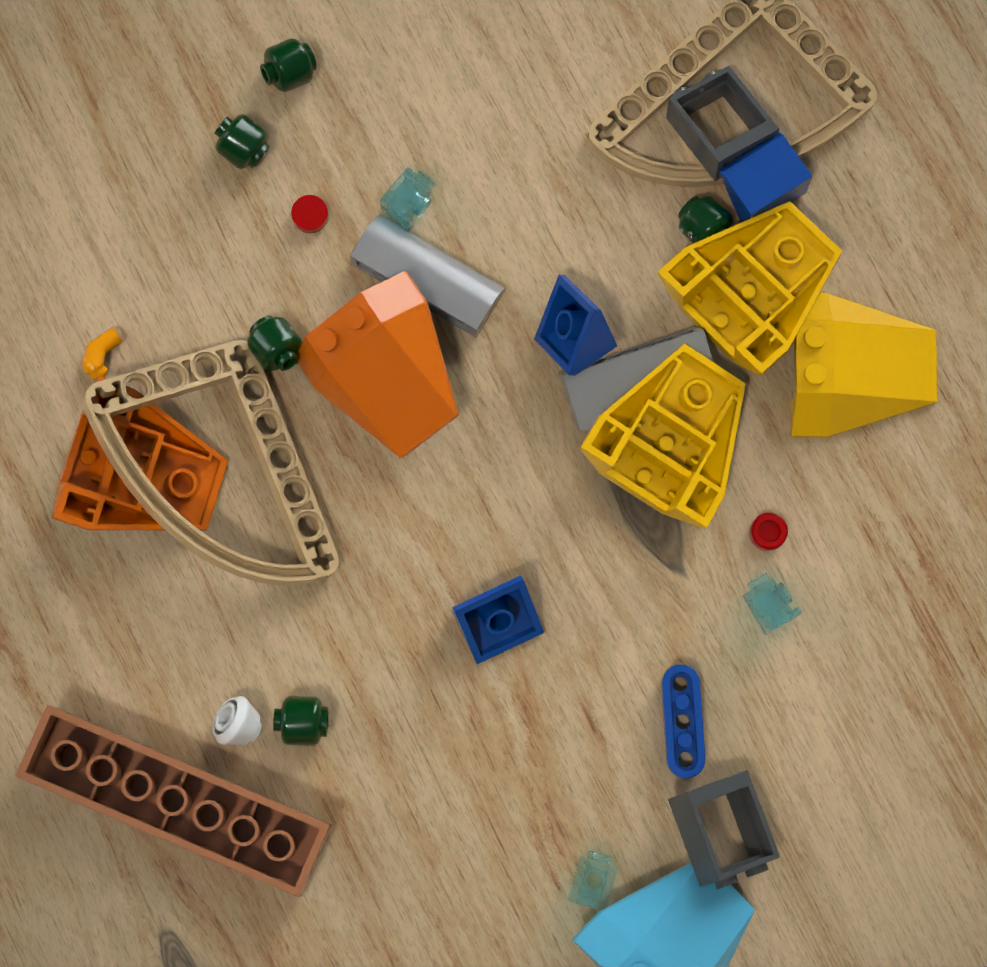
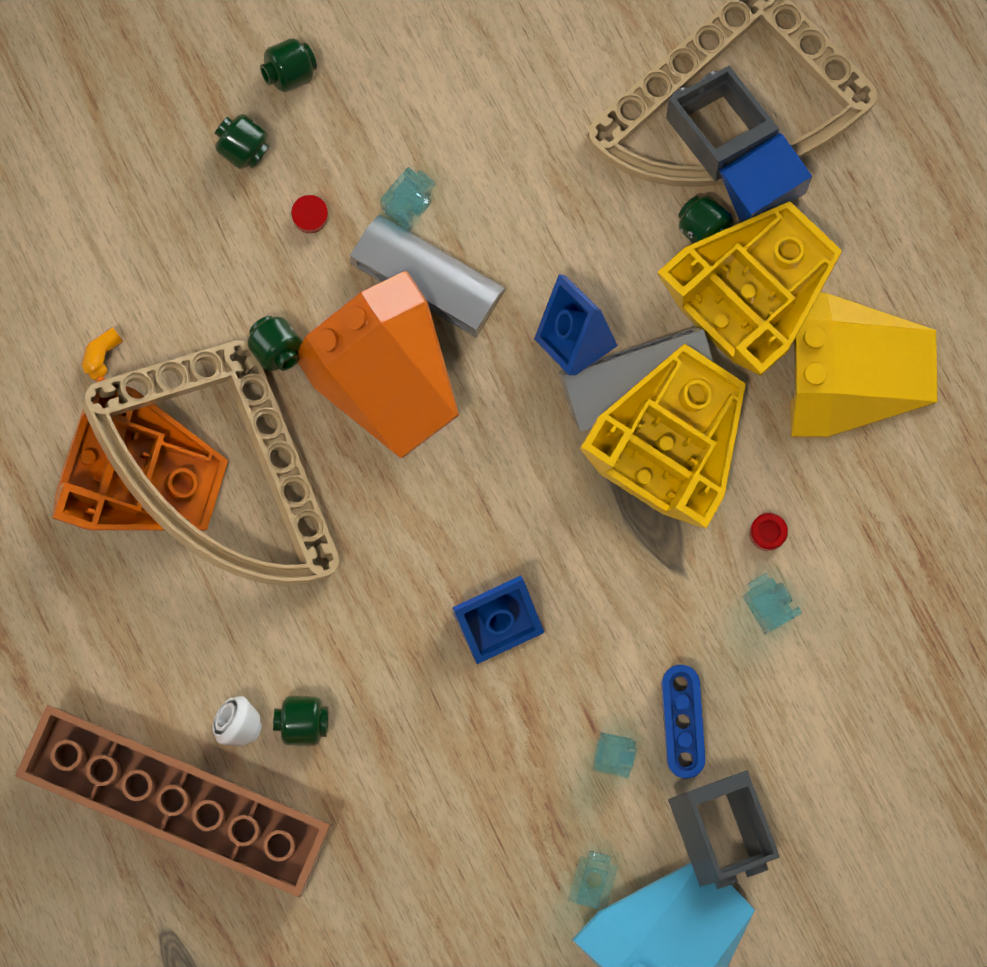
(614, 755): none -> clear light blue brick

